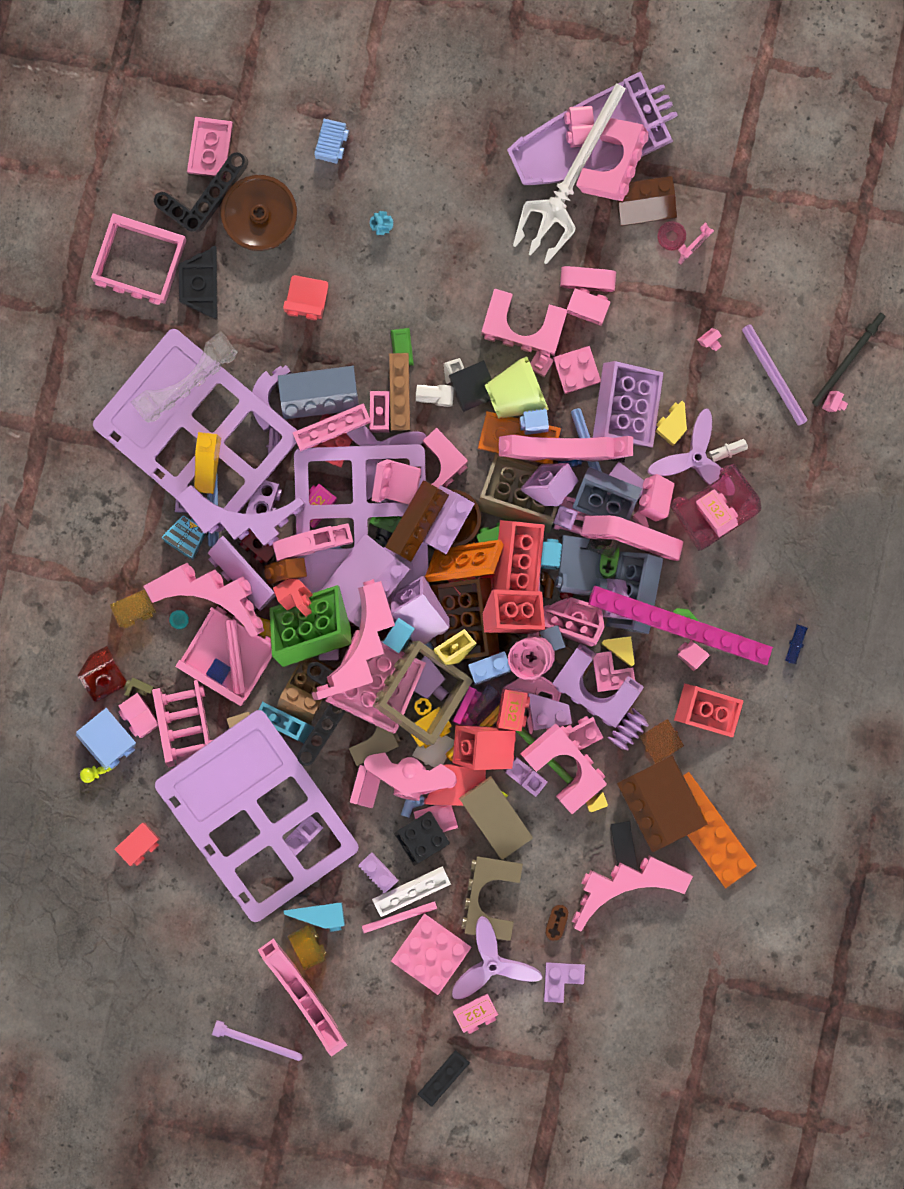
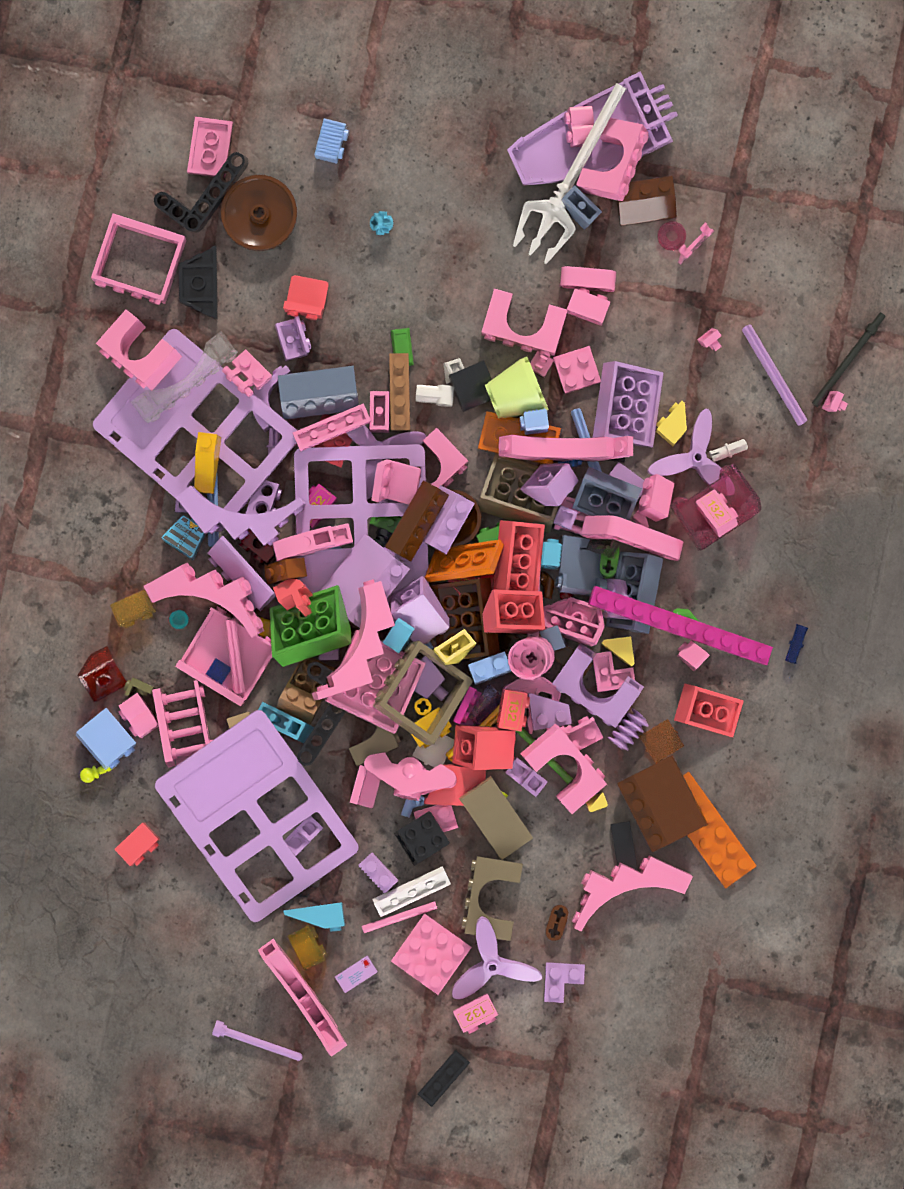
(148, 370): none -> bright pink arch
(250, 369): none -> bright pink plate
(293, 339): none -> lavender bracket
(356, 974): none -> lavender tile
(580, 207): none -> sand blue slope

